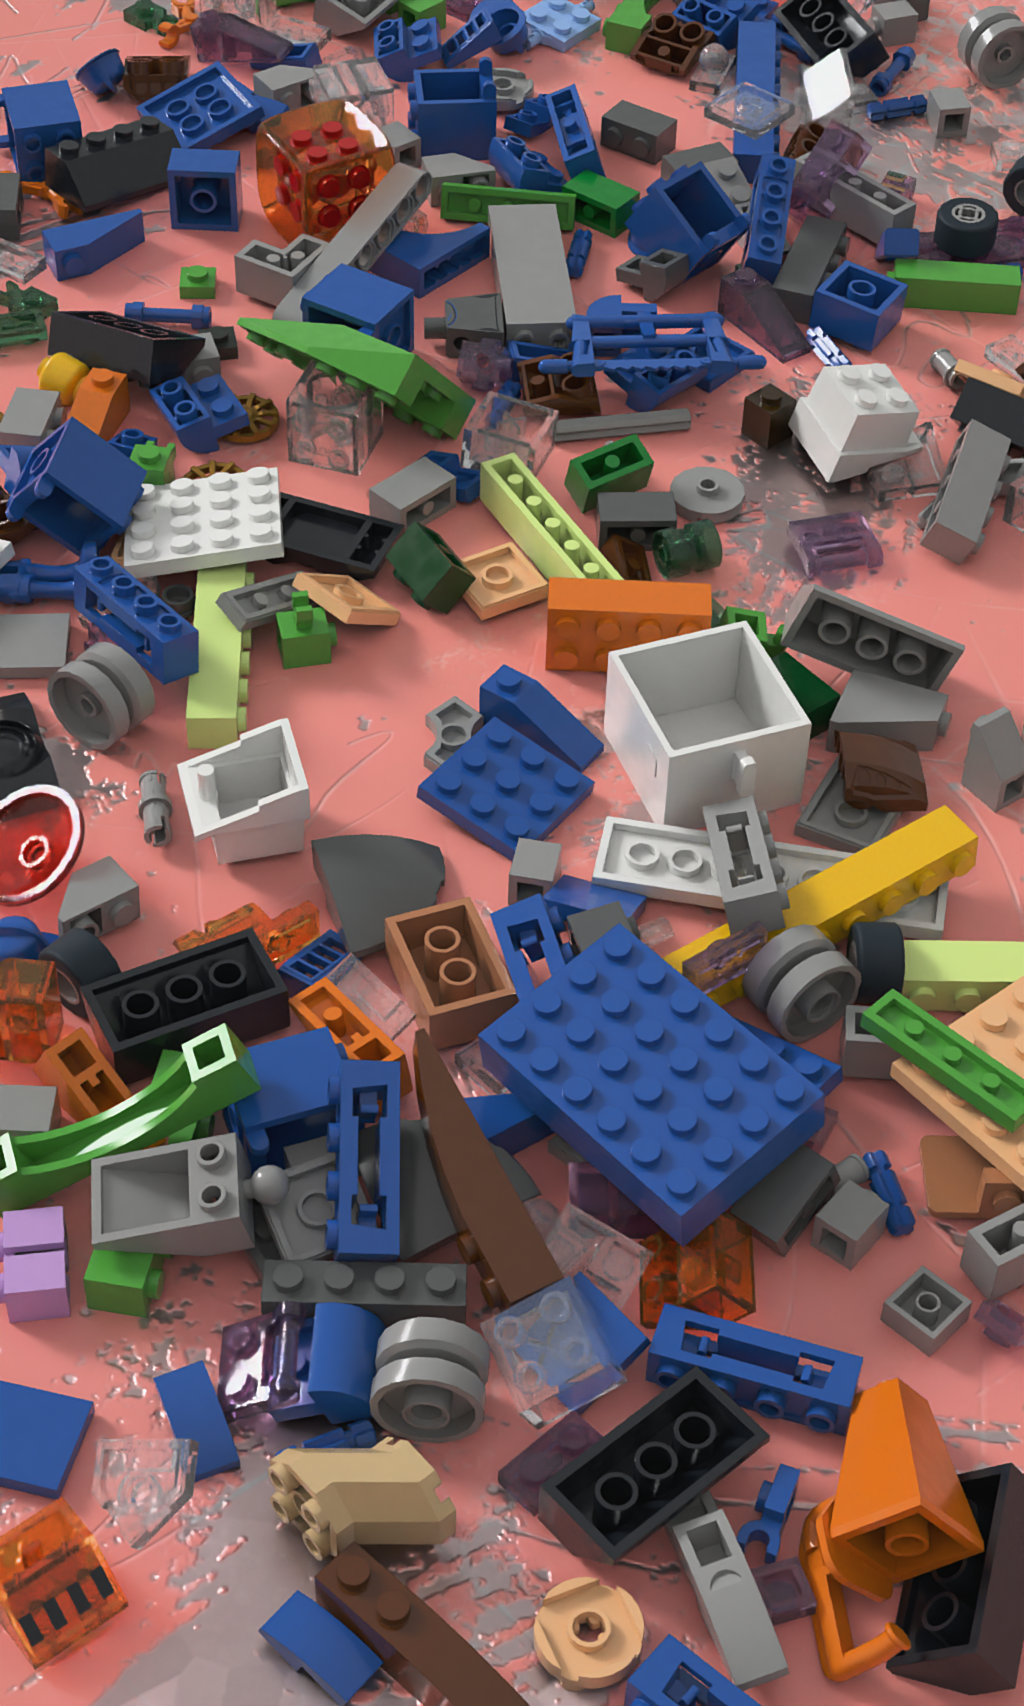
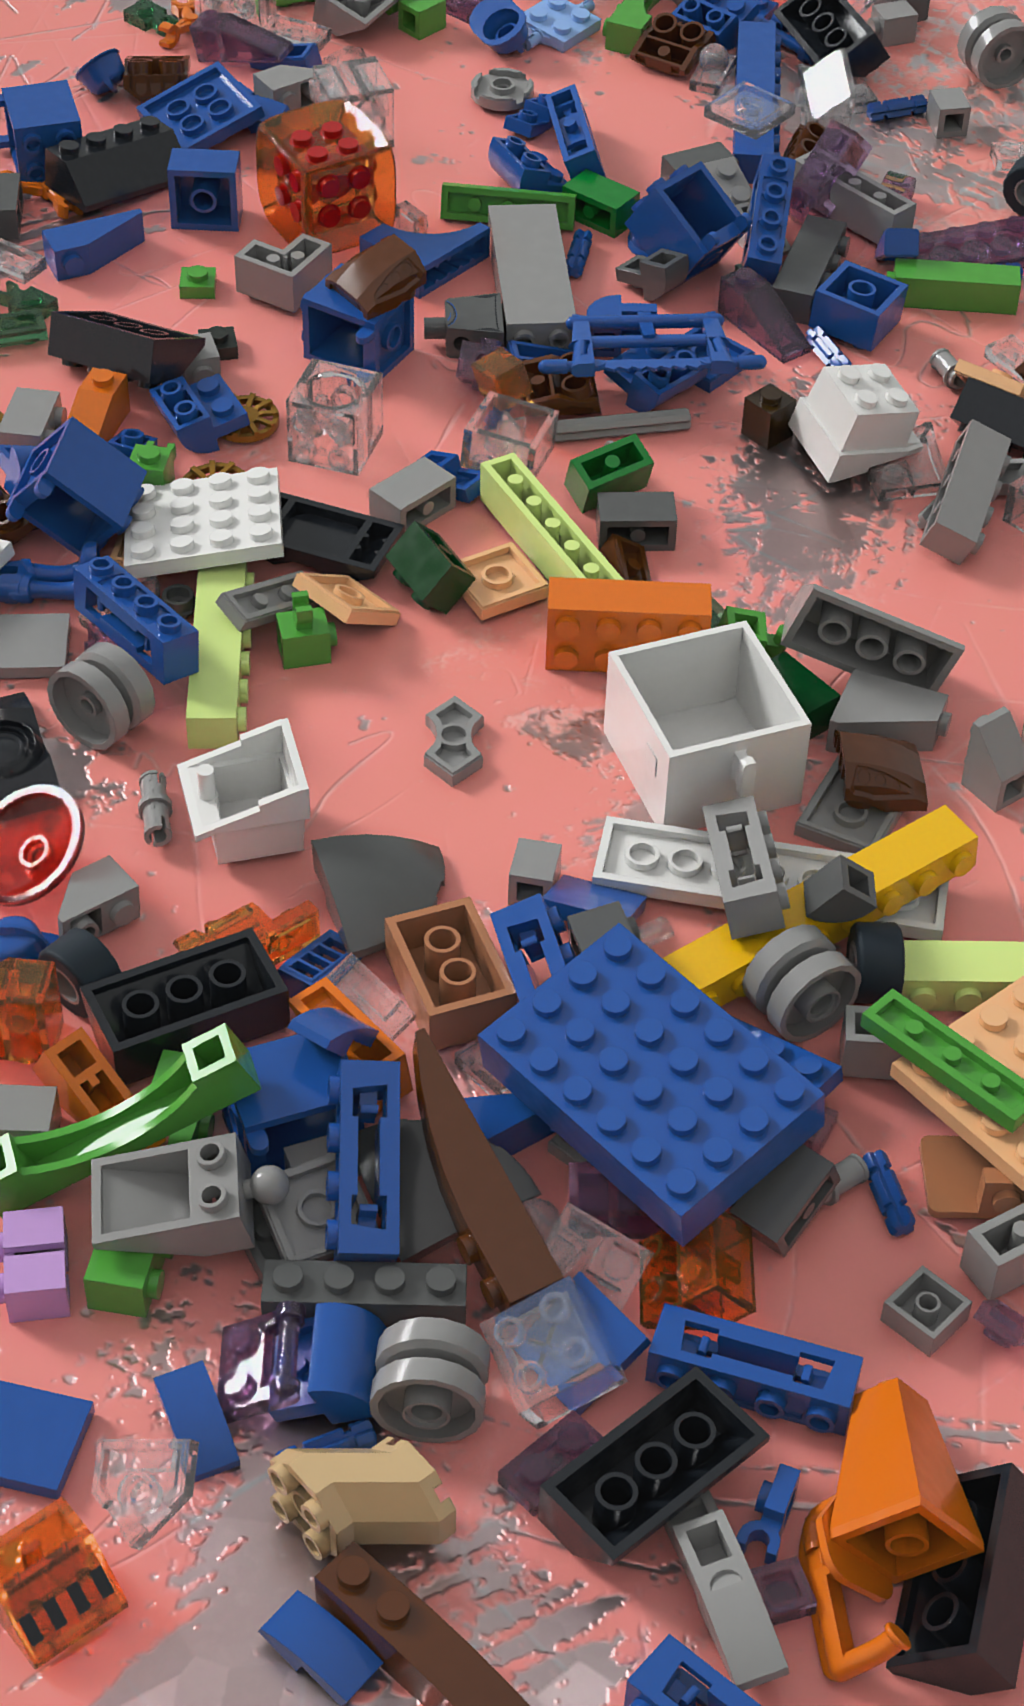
(63, 375): yellow head -> none
(198, 317): blue bar -> none
(332, 1029): none -> blue slope
(365, 233): light grey beam -> none
(379, 277): none -> reddish brown slope
(396, 375): bright green wedge -> none
(404, 143): light grey brick -> none
(406, 48): blue brick -> none
(454, 110): blue container -> none
(455, 169): light grey slope -> none
(471, 39): blue slope -> none
(502, 374): none -> clear orange brick
(505, 788): blue plate -> none
(538, 716): blue slope -> none
(584, 1663): light nougat plate -> none
(638, 132): dark grey brick -> none
(687, 549): clear green wheel -> none
(707, 494): light grey plate -> none
(725, 958): plate -> none
(834, 534): clear purple plate -> none
(840, 892): none -> dark grey brick
(849, 1224): light grey brick -> none
(883, 81): blue bar -> none
(966, 227): black wheel -> none

